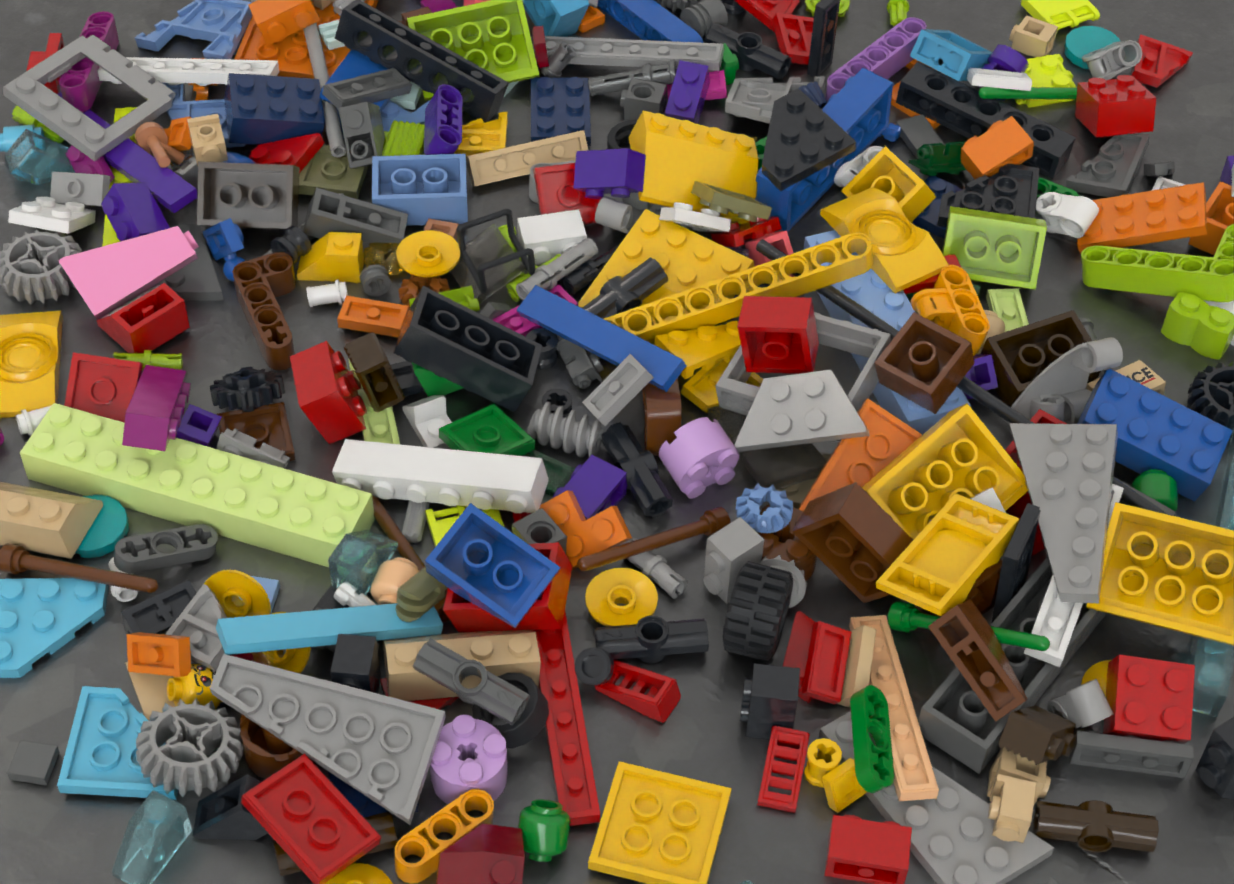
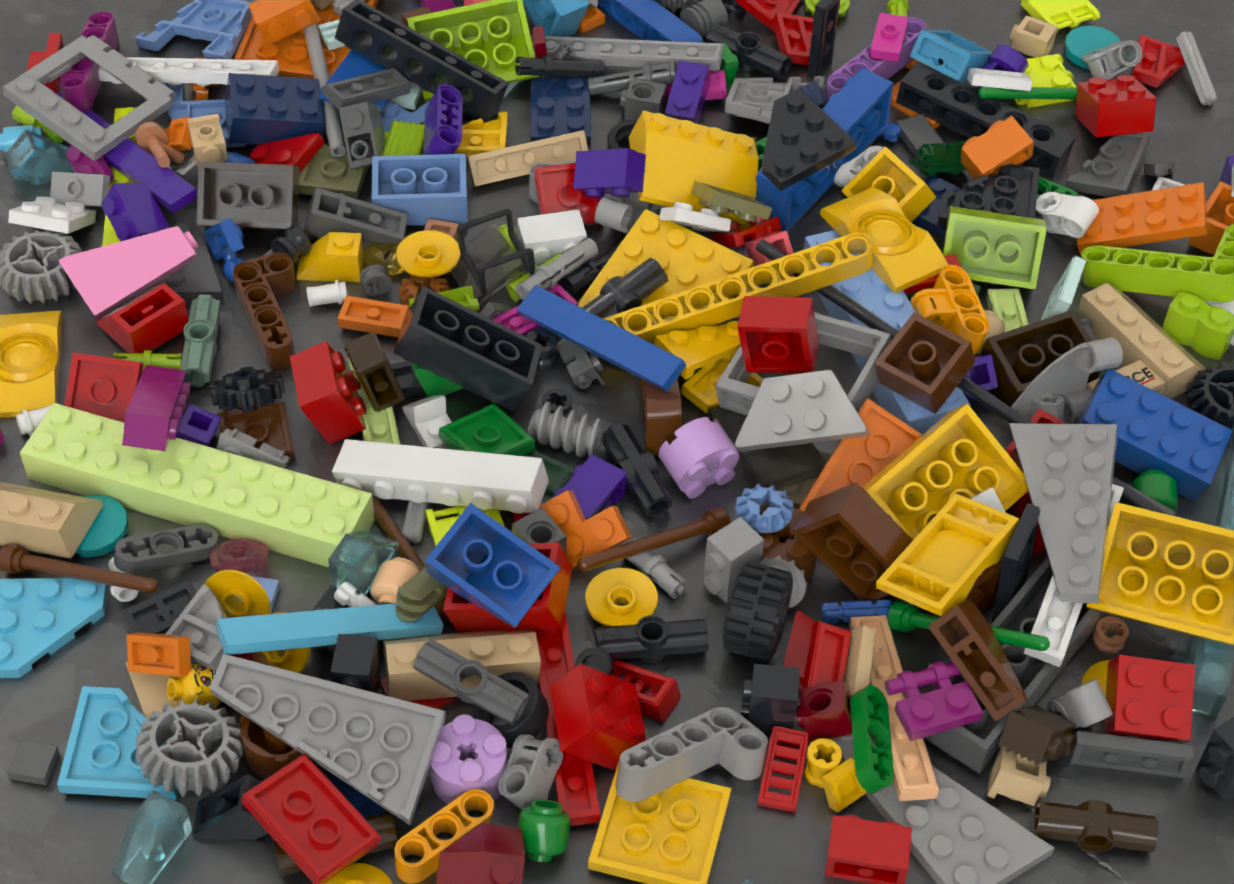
(201, 340): none -> sand green piece
(232, 552): none -> clear pink gear
(528, 771): none -> light grey piece
(547, 67): none -> black pin
(596, 715): none -> red brick
(617, 390): light grey plate -> none
(689, 749): none -> light grey beam
(825, 710): none -> dark red brick
(832, 611): none -> blue axle
(888, 37): none -> dark pink plate
(937, 710): none -> magenta plate
(1011, 807): tan brick -> none
(1065, 289): none -> light aqua tile
(1115, 625): none -> nougat bush
(1139, 337): none -> tan slope
(1196, 68): none -> light grey axle

